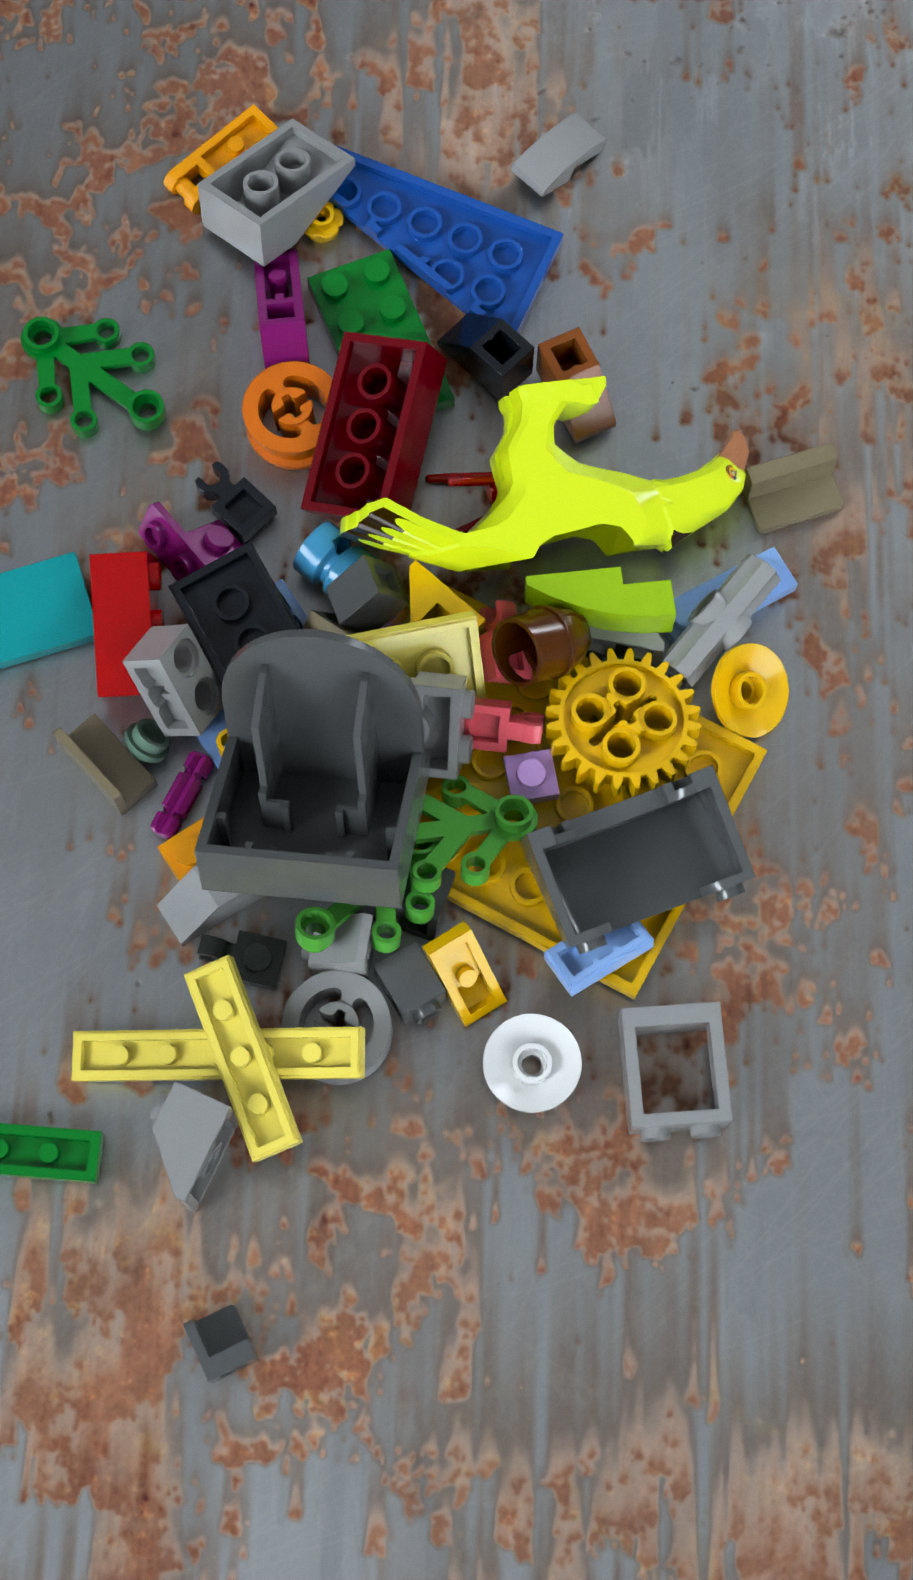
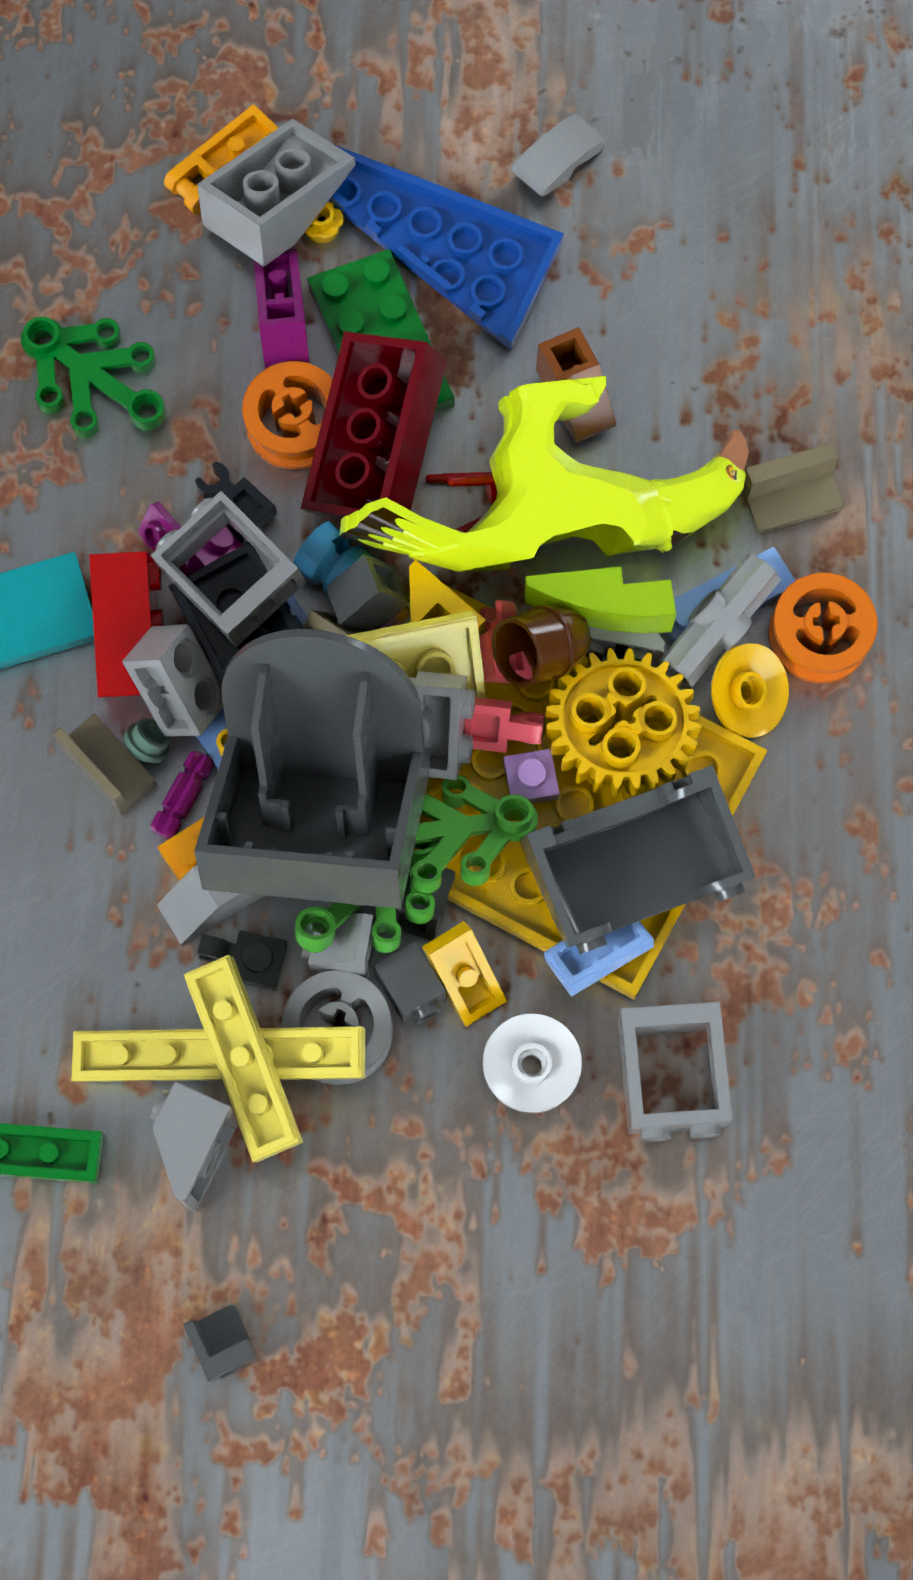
(256, 603): none -> light grey window
(490, 352): black slope -> none
(847, 616): none -> orange wheel

